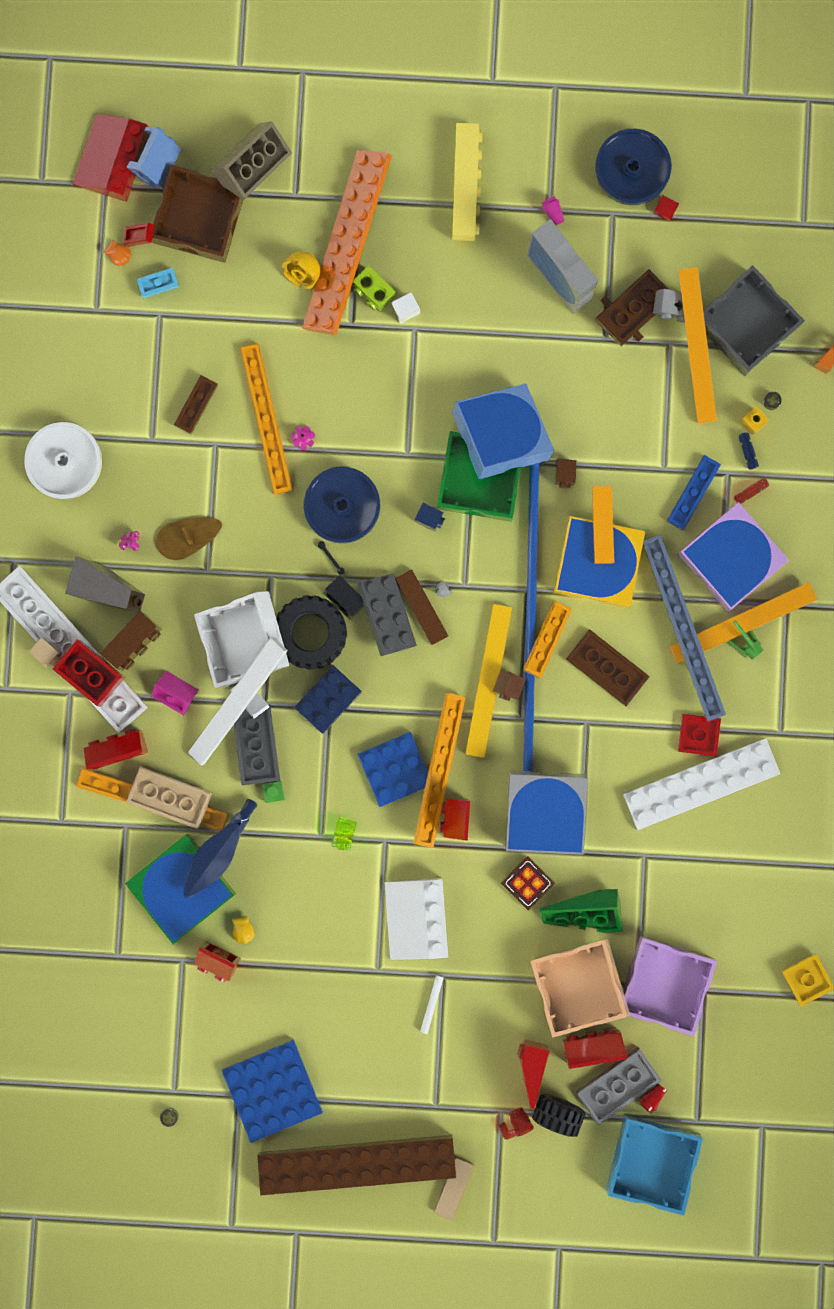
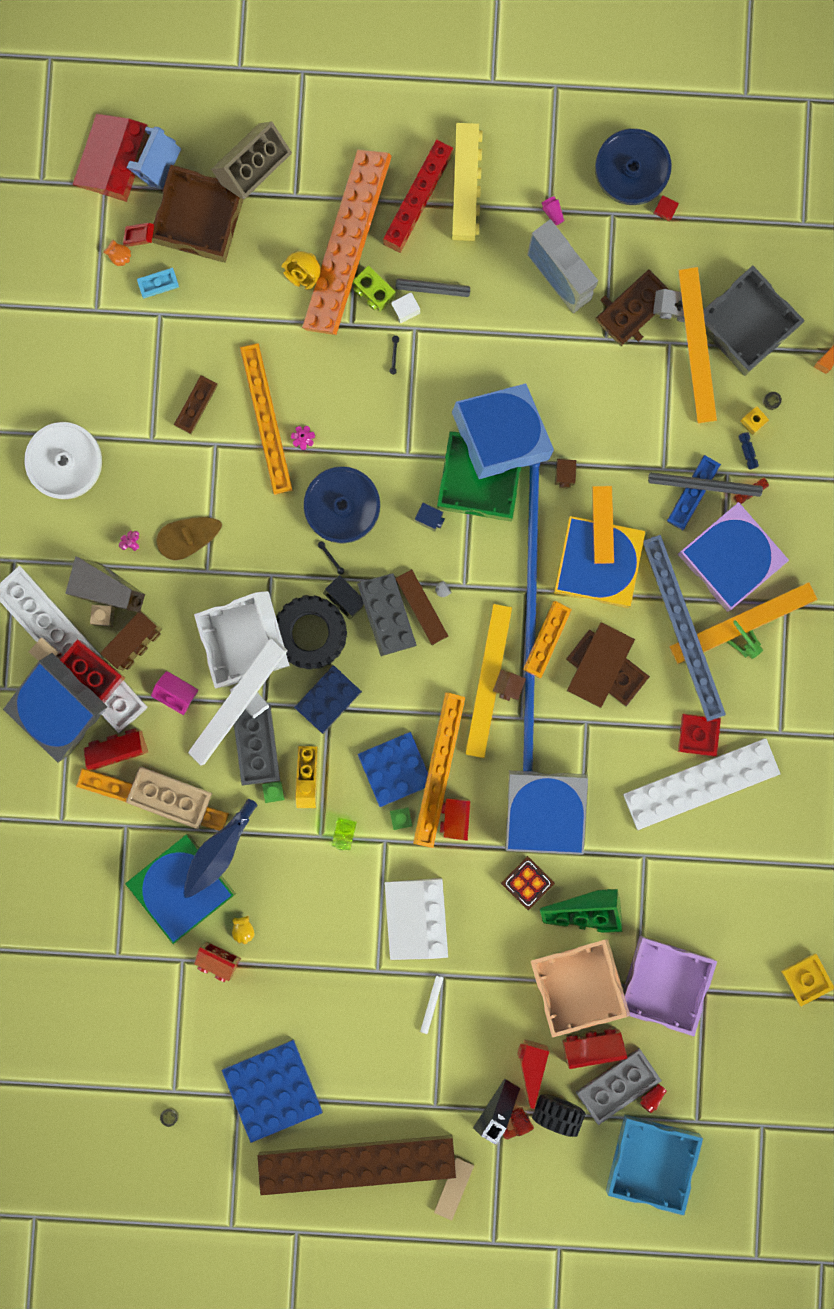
(54, 707): none -> blue tile
(102, 615): none -> tan brick
(306, 777): none -> yellow slope
(395, 339): none -> black hinge
(401, 818): none -> bright green plate
(418, 196): none -> red brick
(433, 287): none -> dark grey axle
(498, 1112): none -> black slope
(600, 665): none -> reddish brown tile
(705, 484): none -> dark grey axle

